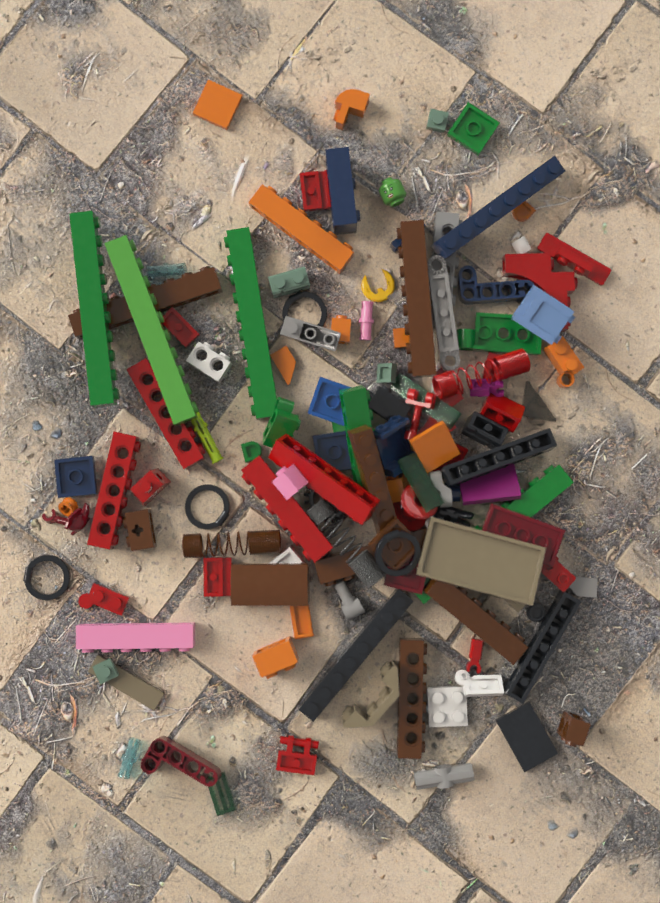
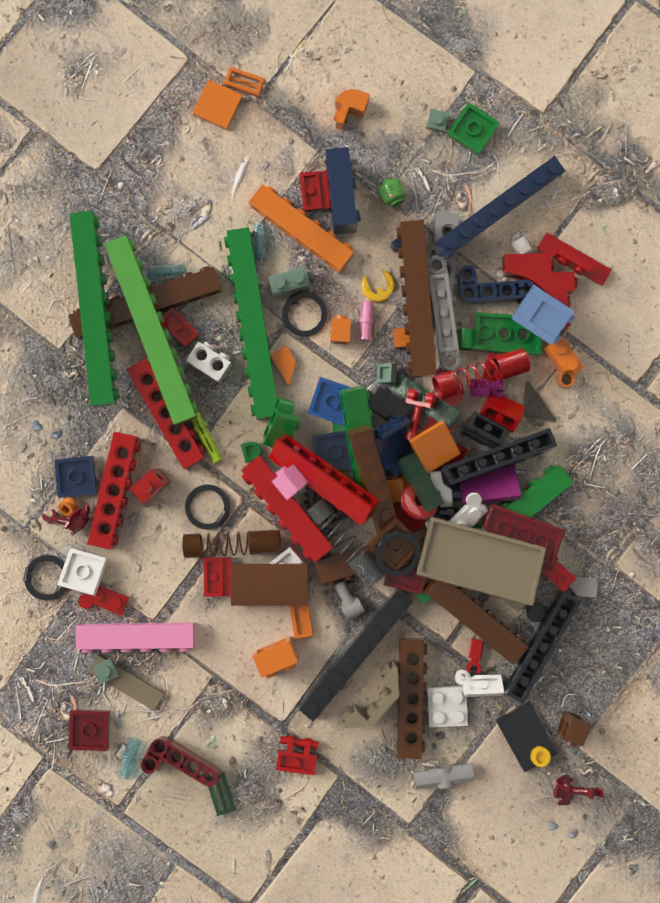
(82, 572): none -> white plate
(89, 730): none -> dark red plate
(146, 538): reddish brown brick -> none
(260, 241): none -> clear light blue pin
(261, 80): none -> orange tile
(310, 333): light grey slope -> none
(471, 512): none -> white hinge
(523, 212): orange tile -> none
(540, 756): none -> yellow tile
(566, 791): none -> dark red piece

